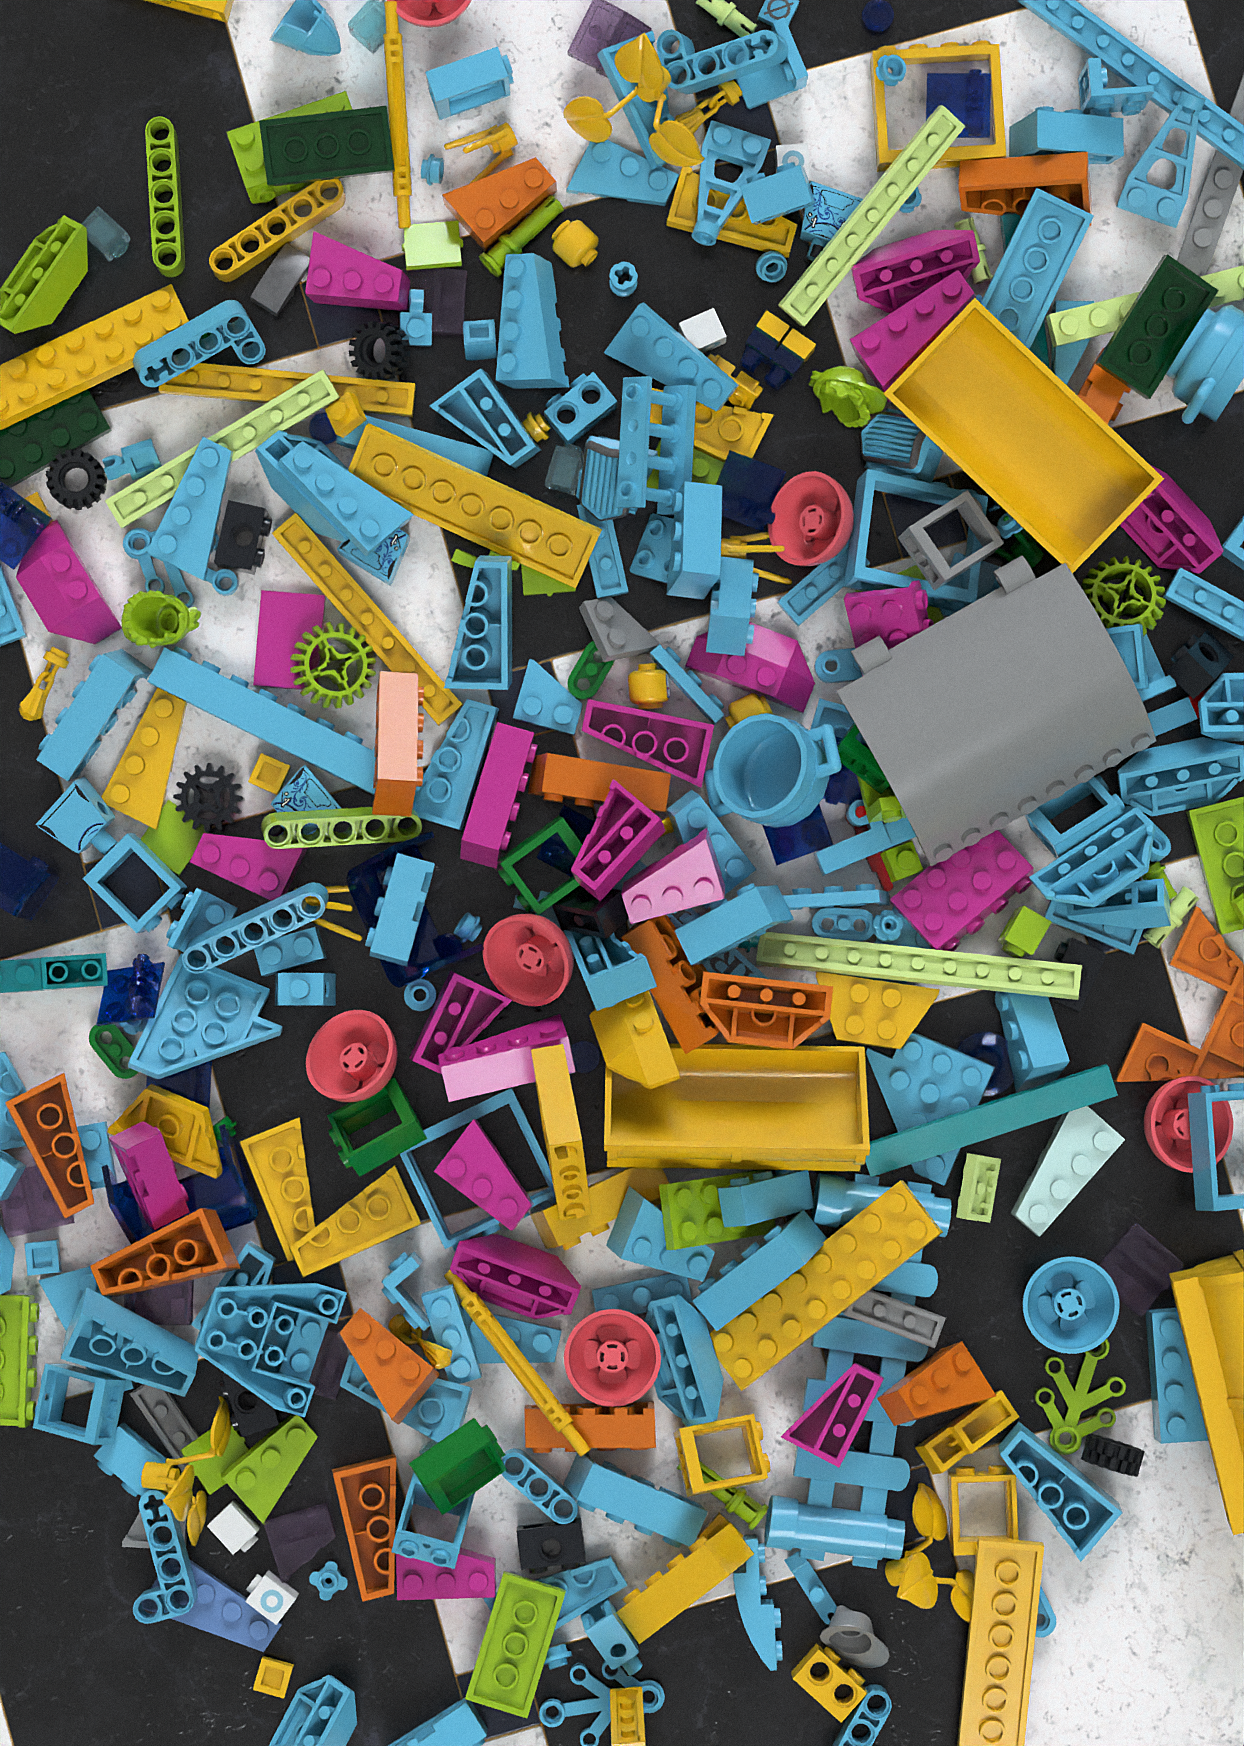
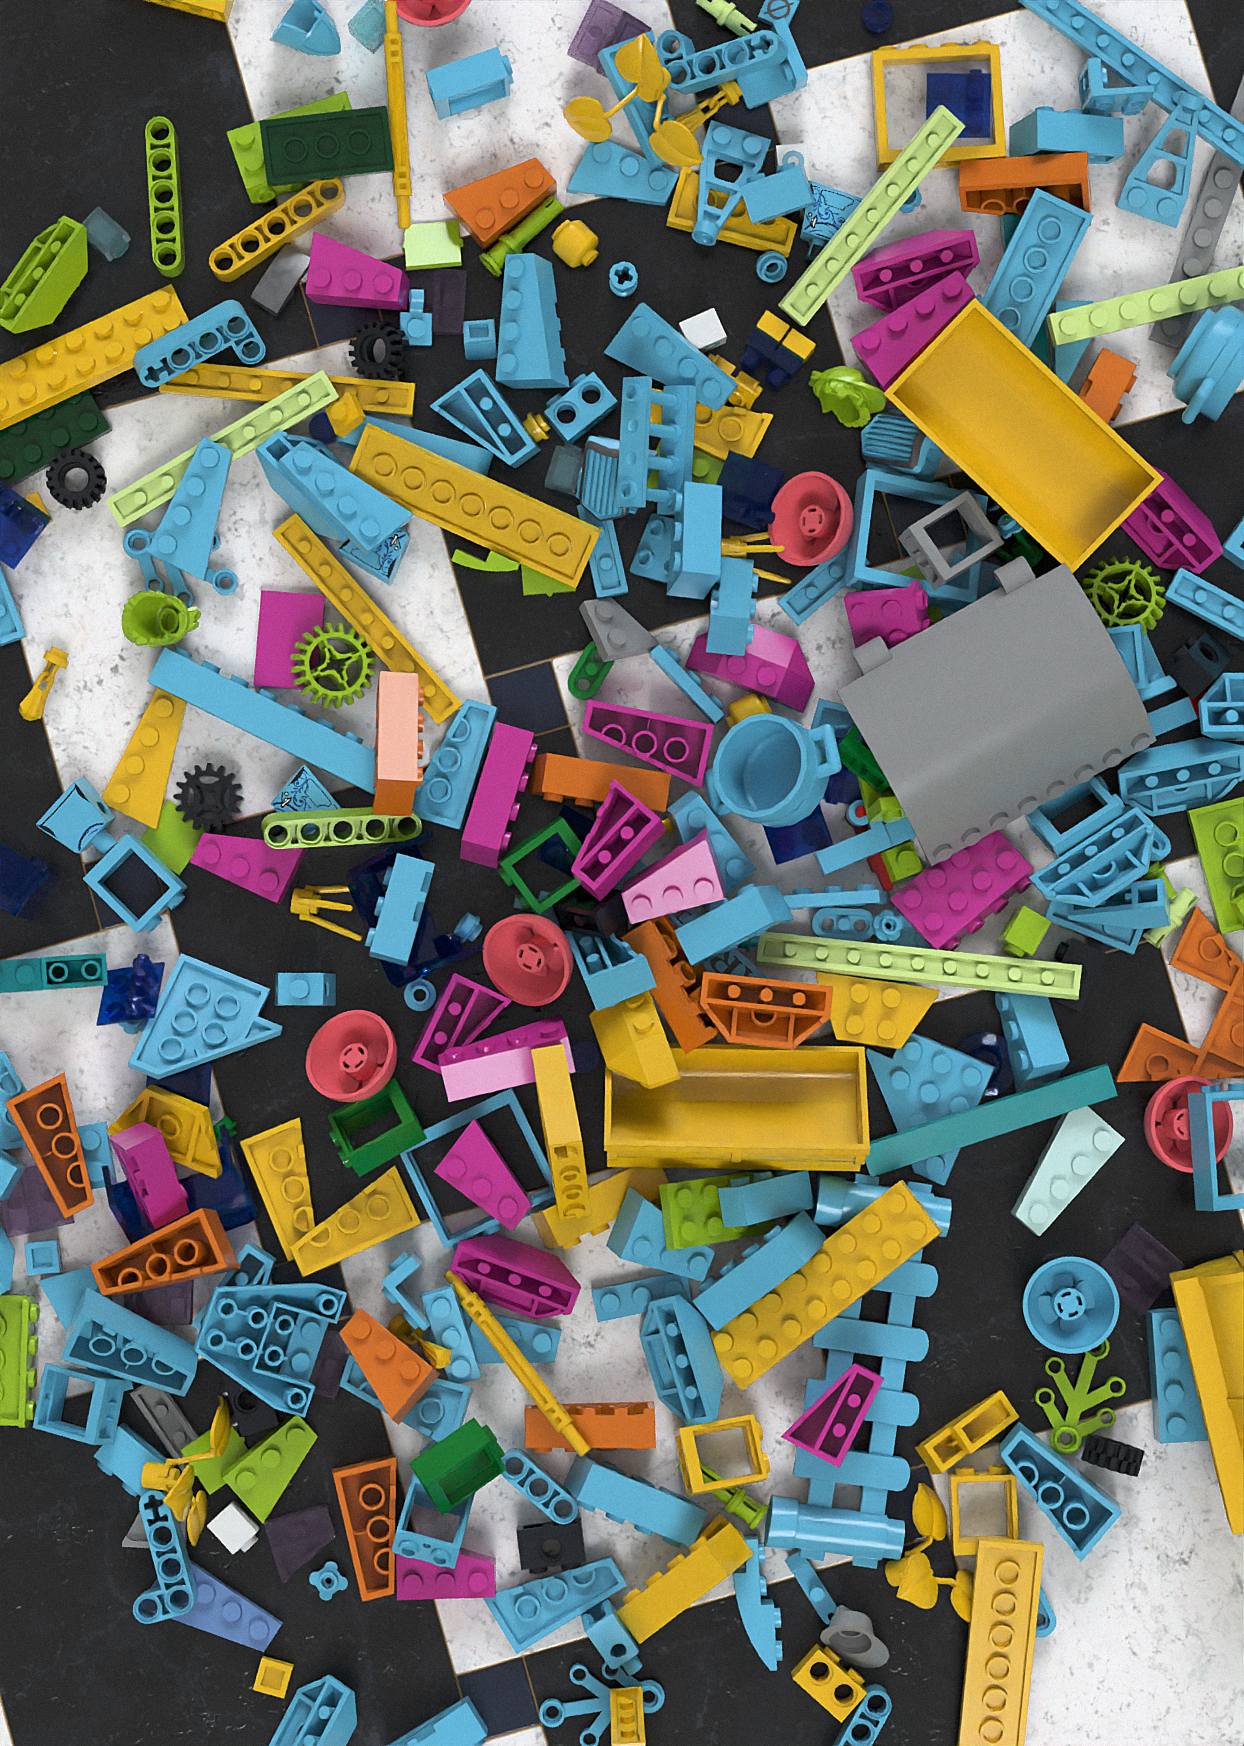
(64, 589): dark pink wedge -> none
(91, 712): medium azure wedge -> none
(113, 1052): green plate -> none
(136, 459): medium azure plate -> none
(201, 914): medium azure bracket -> none
(241, 518): black brick -> none
(244, 938): medium azure beam -> none
(269, 774): yellow plate -> none
(270, 1596): white brick -> none
(290, 951): medium azure brick -> none
(432, 170): medium azure plate -> none
(485, 631): medium azure wedge -> none
(498, 139): yellow plant -> none
(515, 1644): lime plate -> none
(546, 702): medium azure wing -> none
(557, 1656): medium azure plate -> none
(612, 1380): coral piece -> none
(648, 686): yellow head -> none
(846, 670): medium azure plate -> none
(897, 66): medium azure plate -> none
(897, 1317): light grey tile -> none
(937, 1386): orange wedge -> none
(978, 1188): yellowish green bracket -> none
(981, 272): yellowish green pin -> none
(1156, 326): dark green plate -> none

